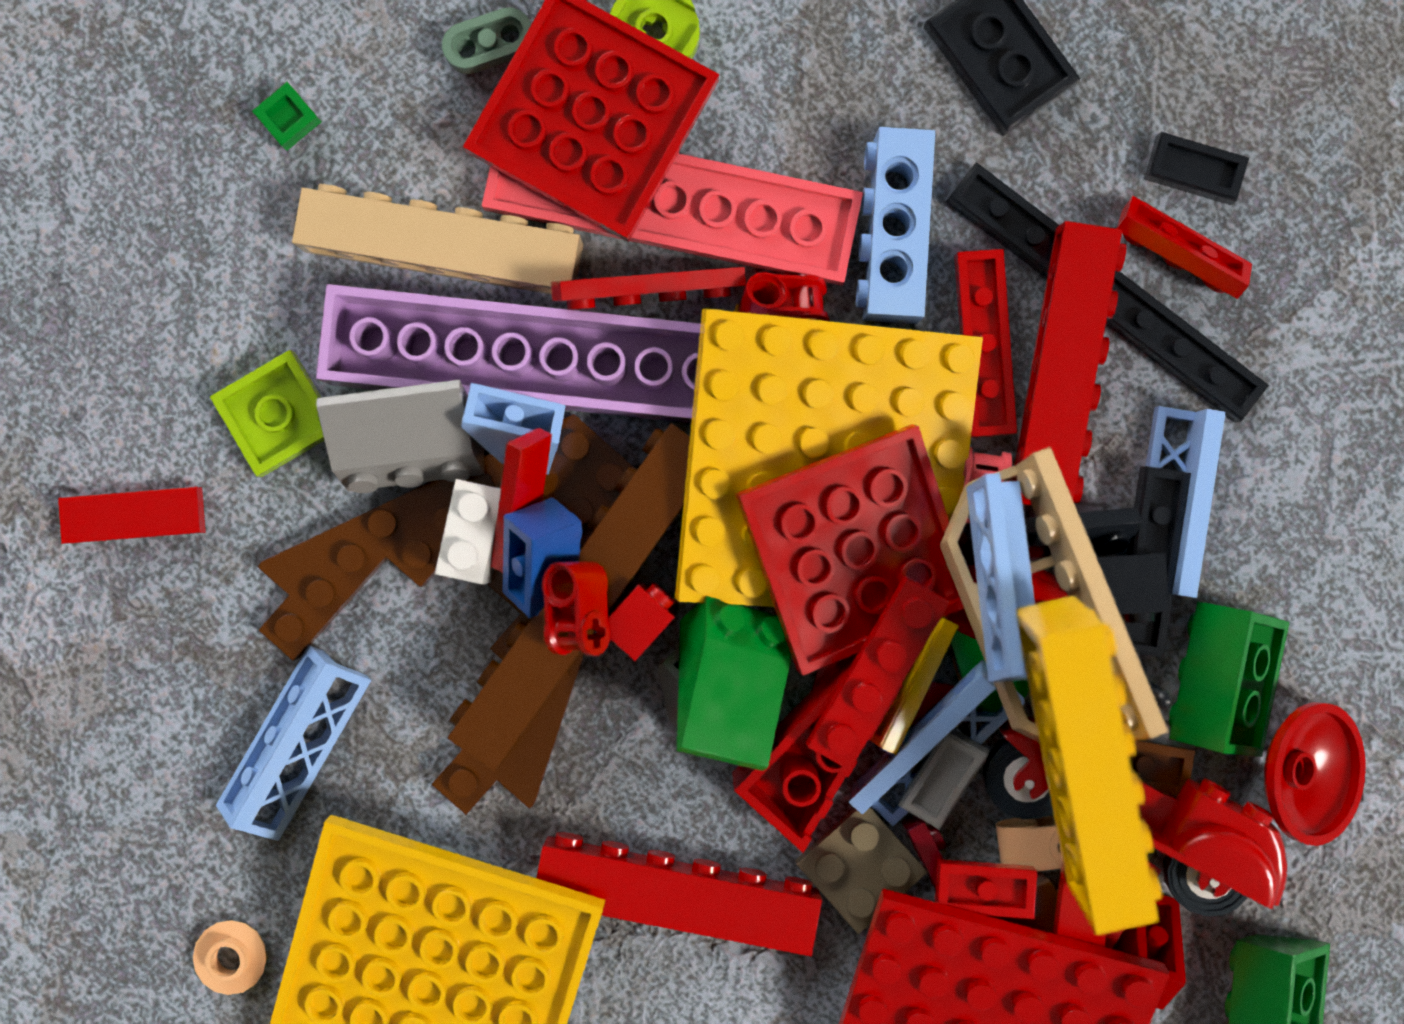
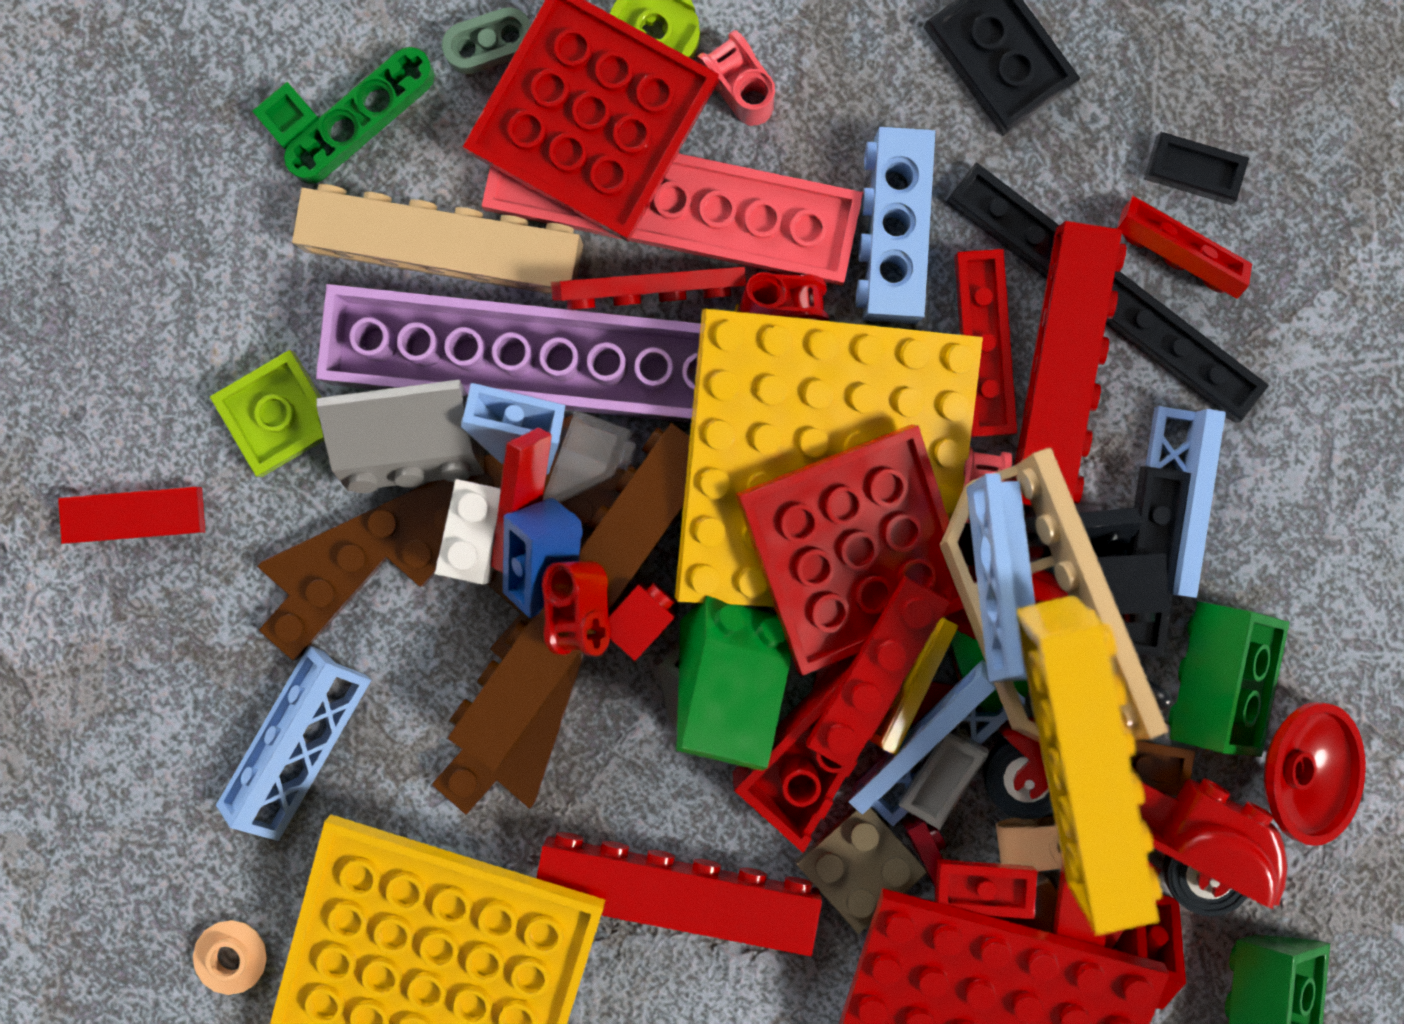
(354, 108): none -> green beam
(589, 456): none -> clear slope
(738, 75): none -> coral piece

